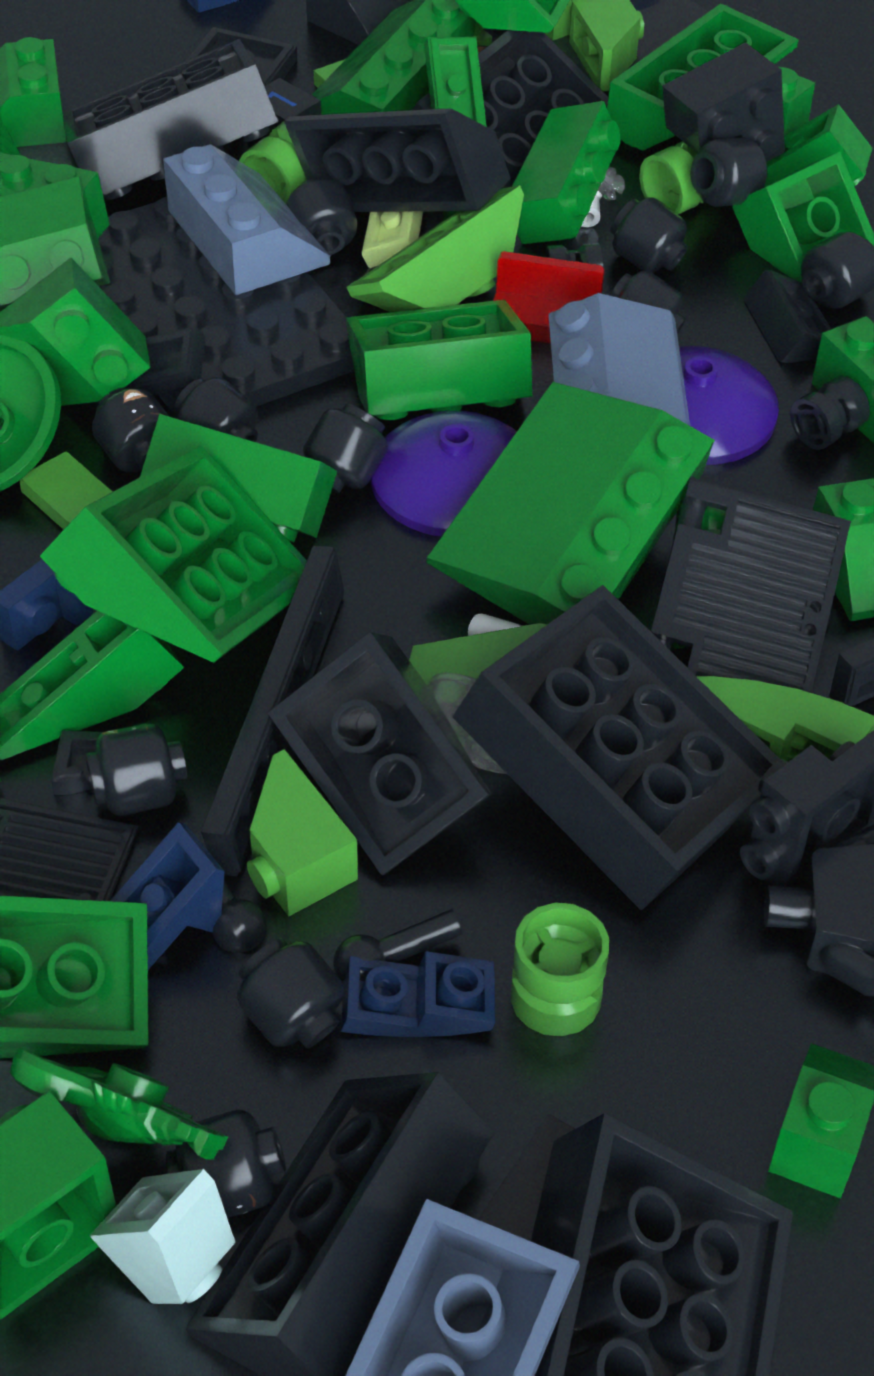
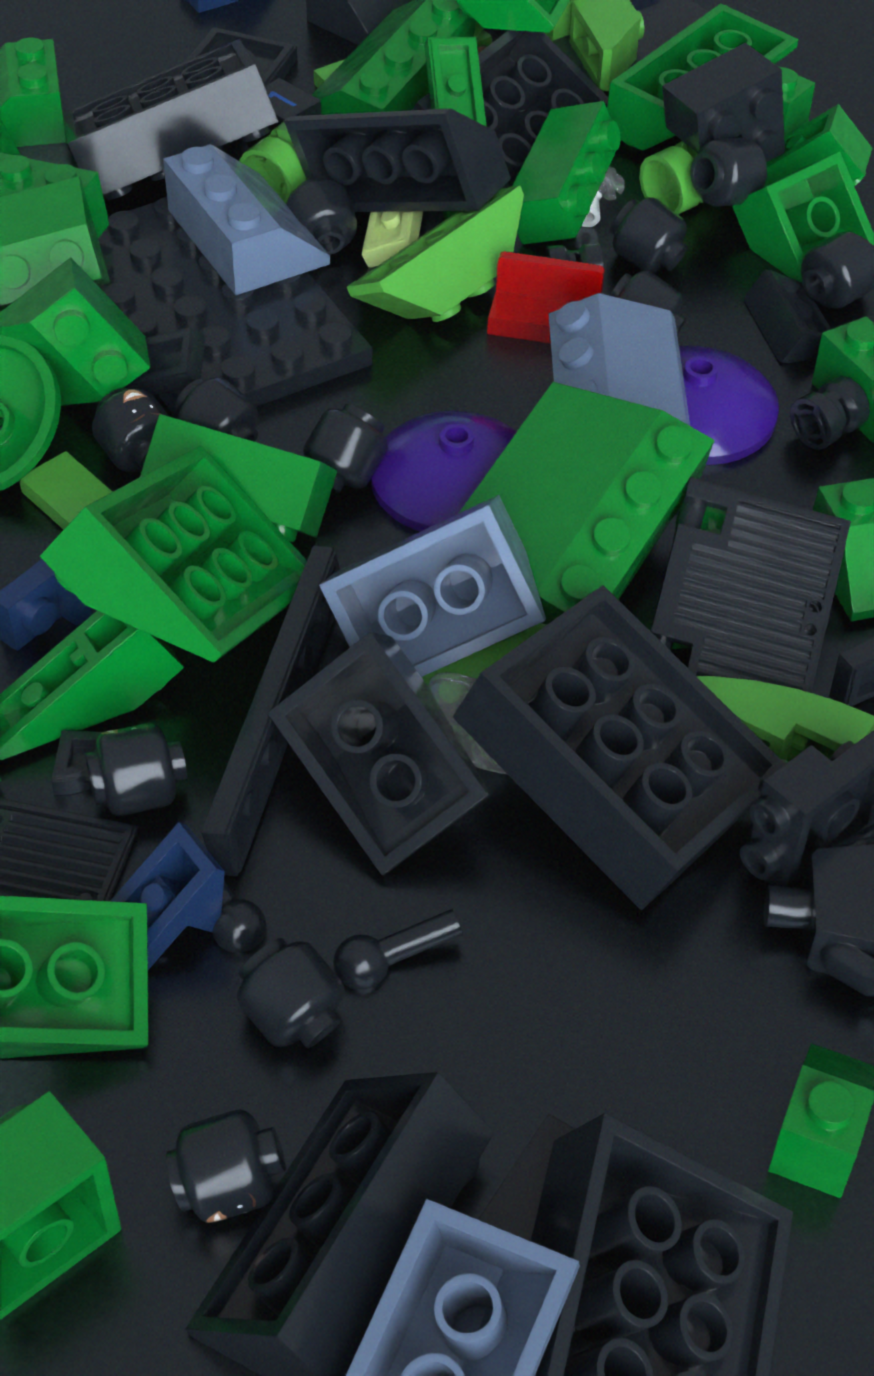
(117, 1103): green animal -> none
(168, 1236): light aqua slope -> none
(298, 841): bright green slope -> none
(428, 1000): dark blue slope -> none
(440, 358): green slope -> none
(441, 589): none -> sand blue slope
(559, 969): bright green wheel -> none

